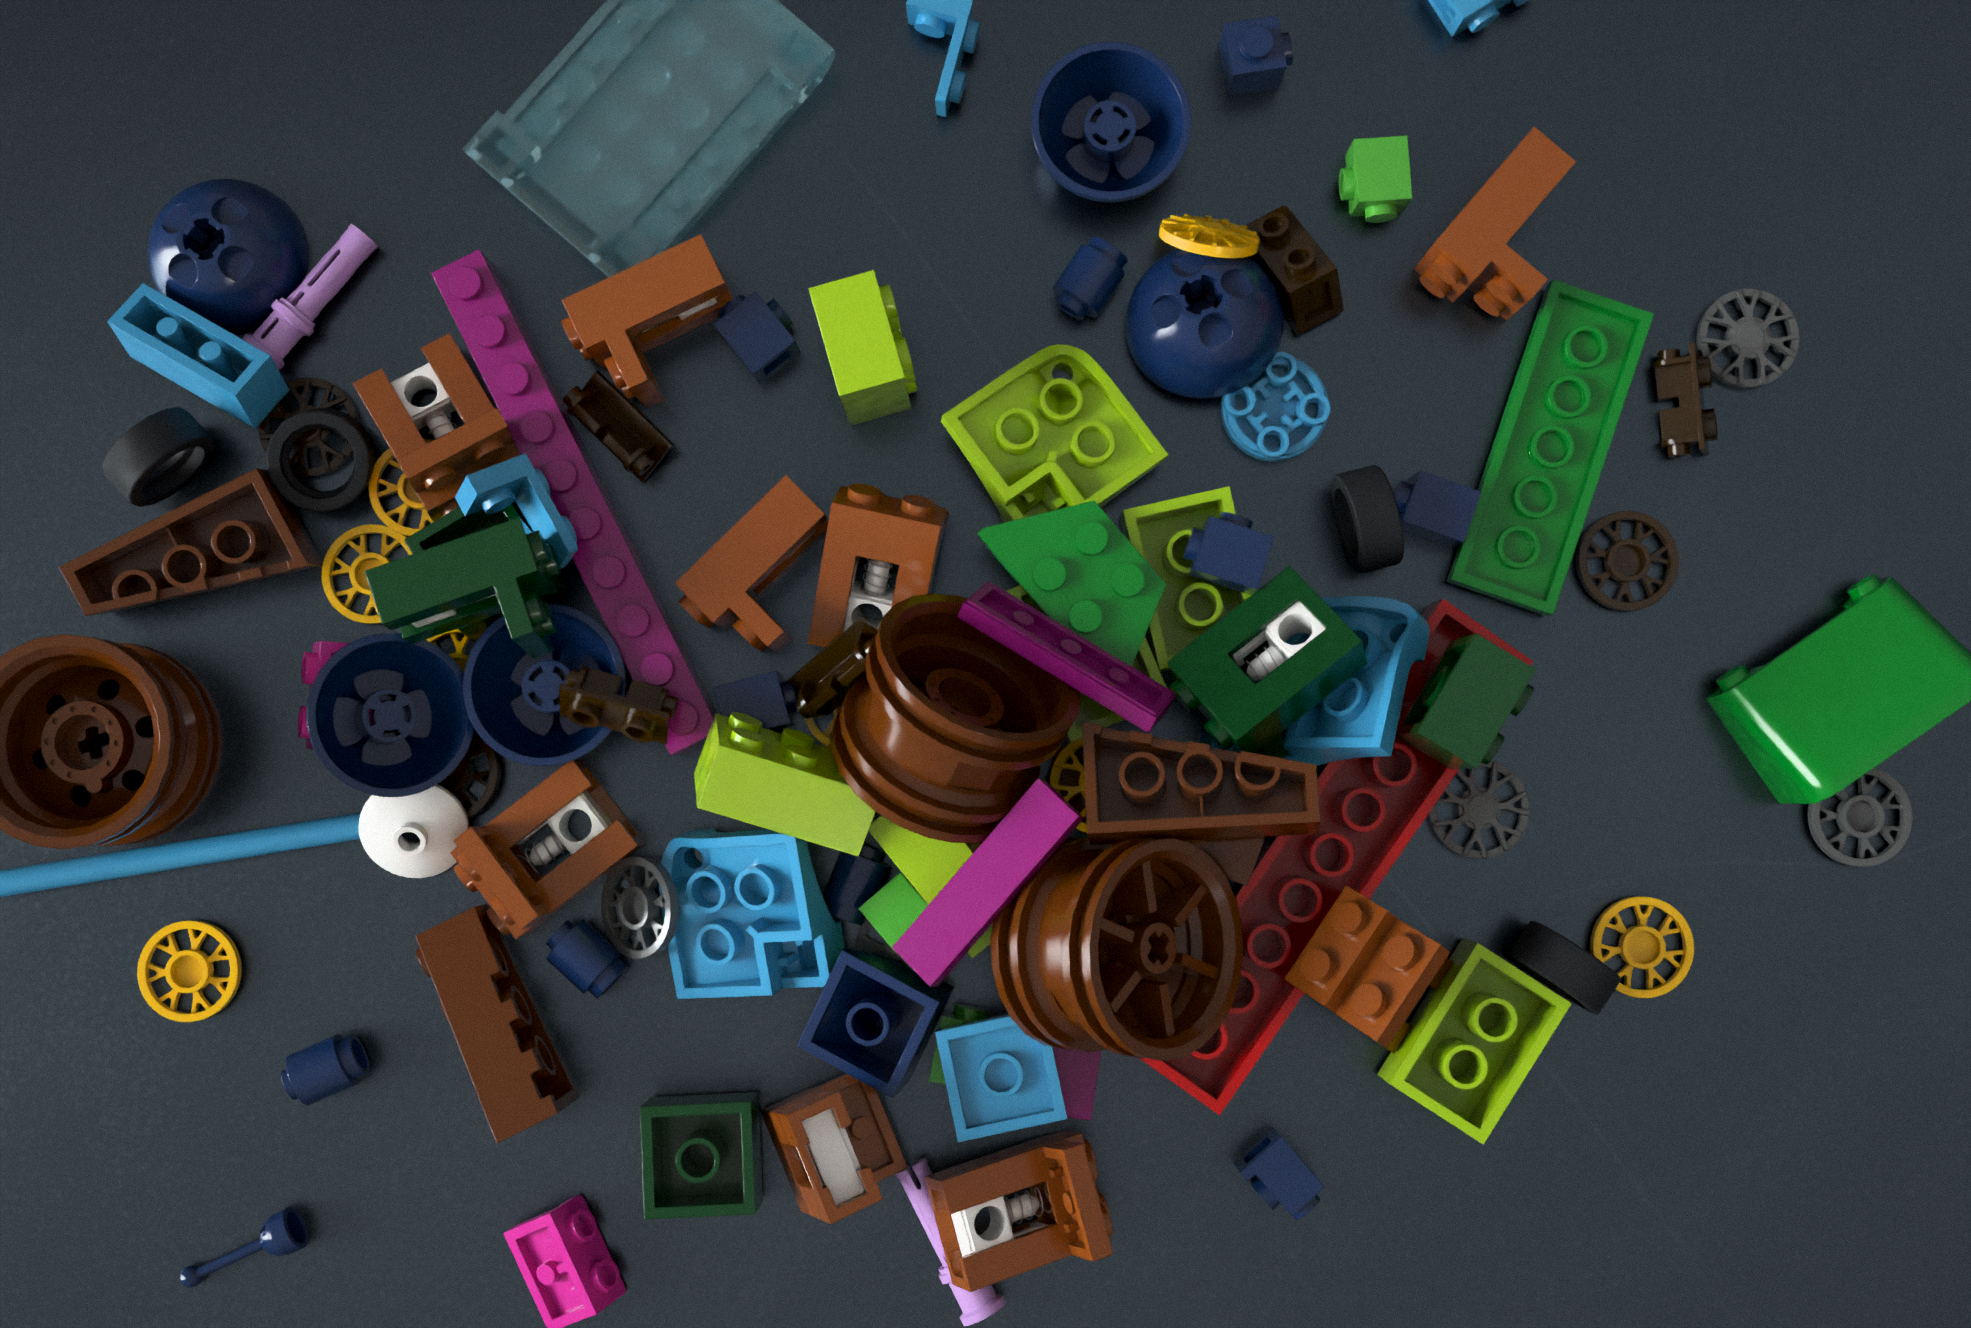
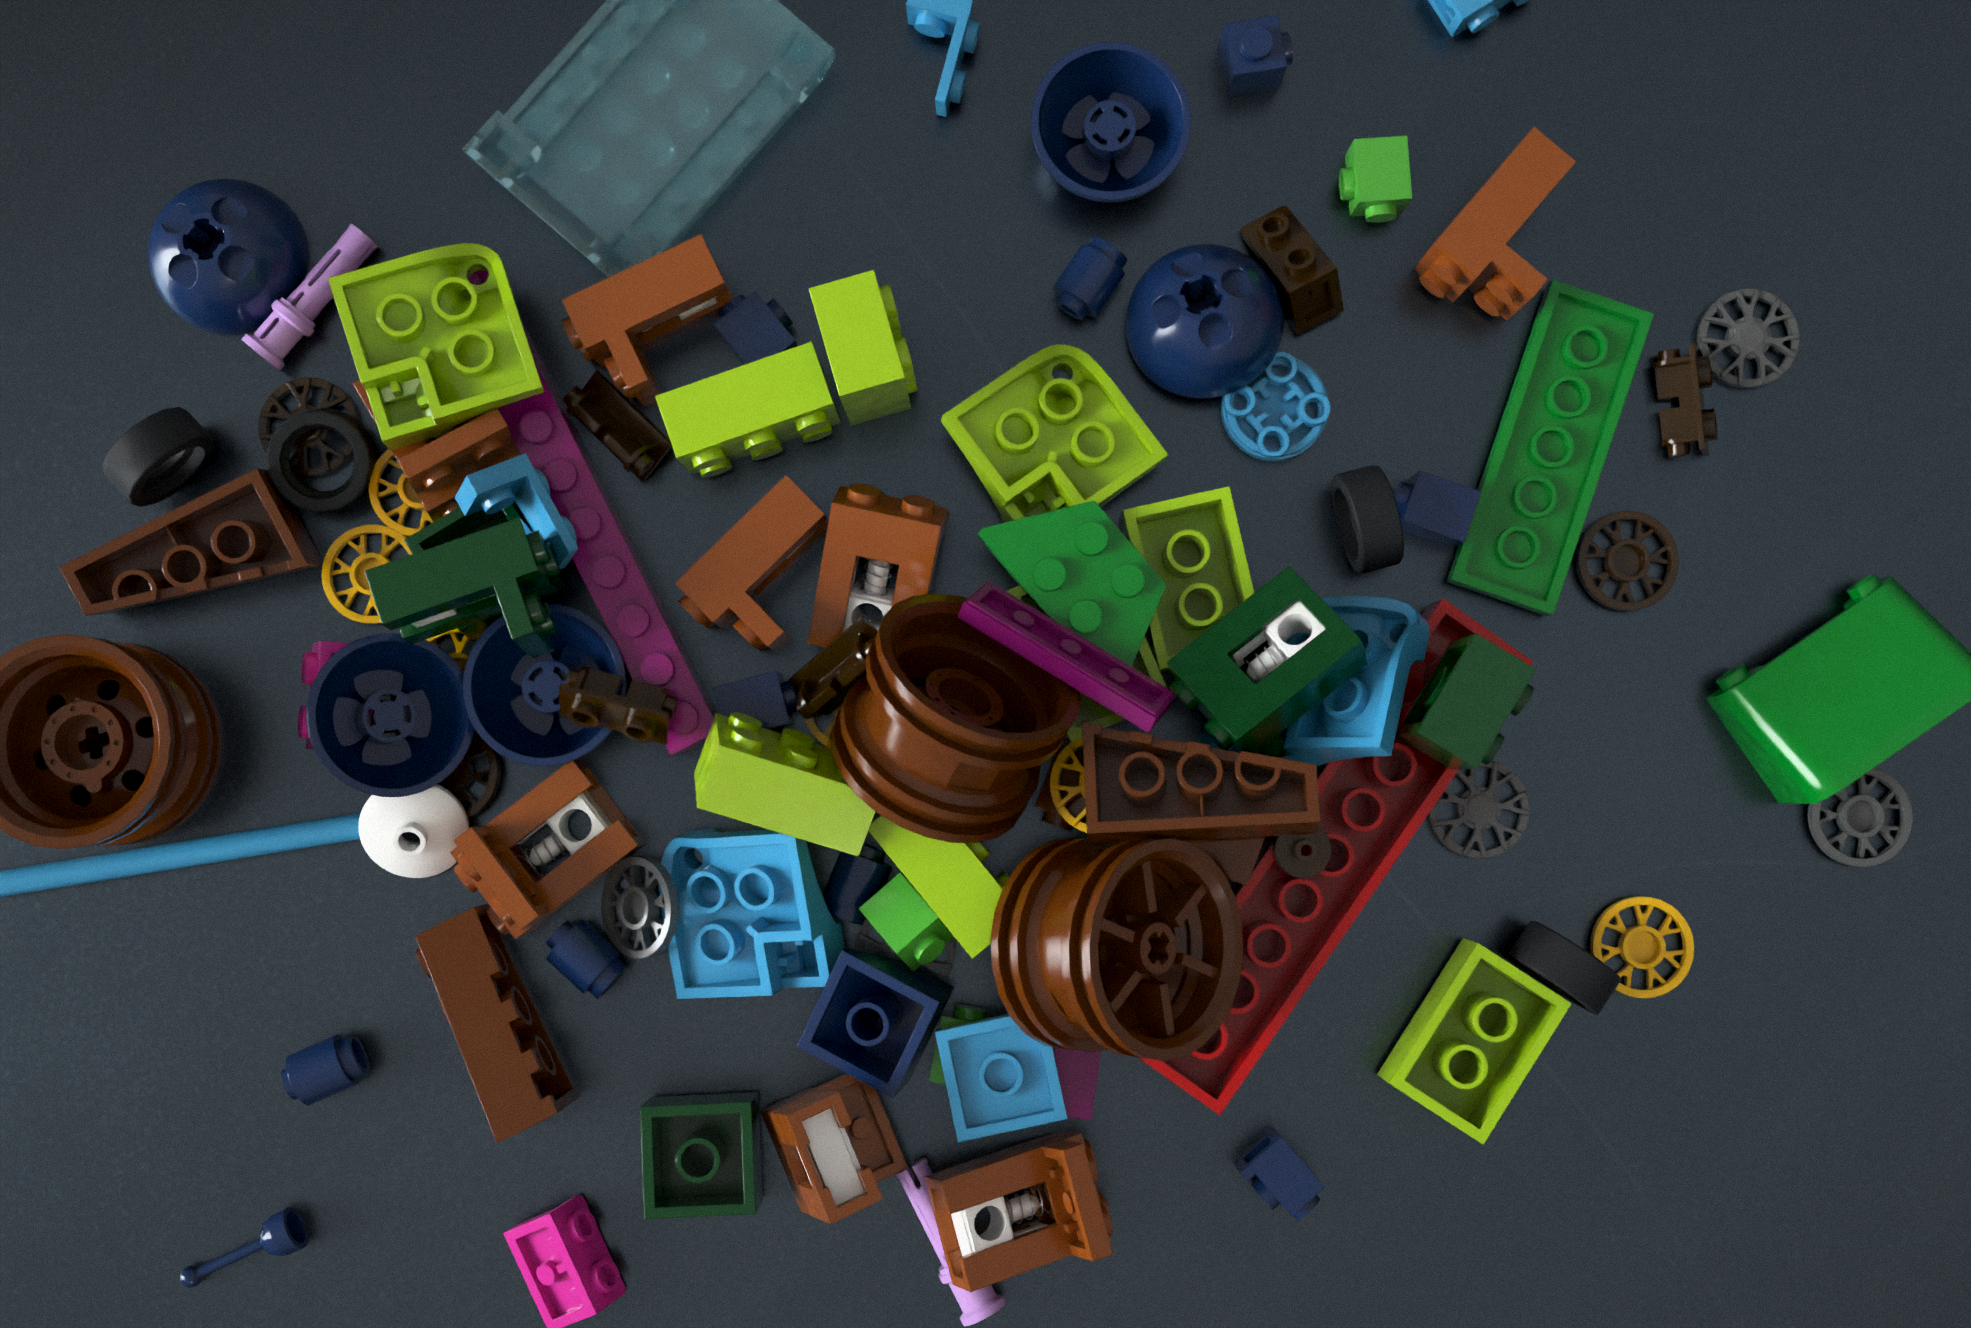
(189, 971): yellow wheel -> none
(199, 355): dark azure brick -> none
(433, 341): none -> lime slope
(749, 411): none -> lime brick
(987, 882): magenta tile -> none
(1209, 236): yellow wheel -> none
(1229, 552): dark blue brick -> none
(1288, 854): none -> dark brown tile
(1369, 967): dark orange brick -> none

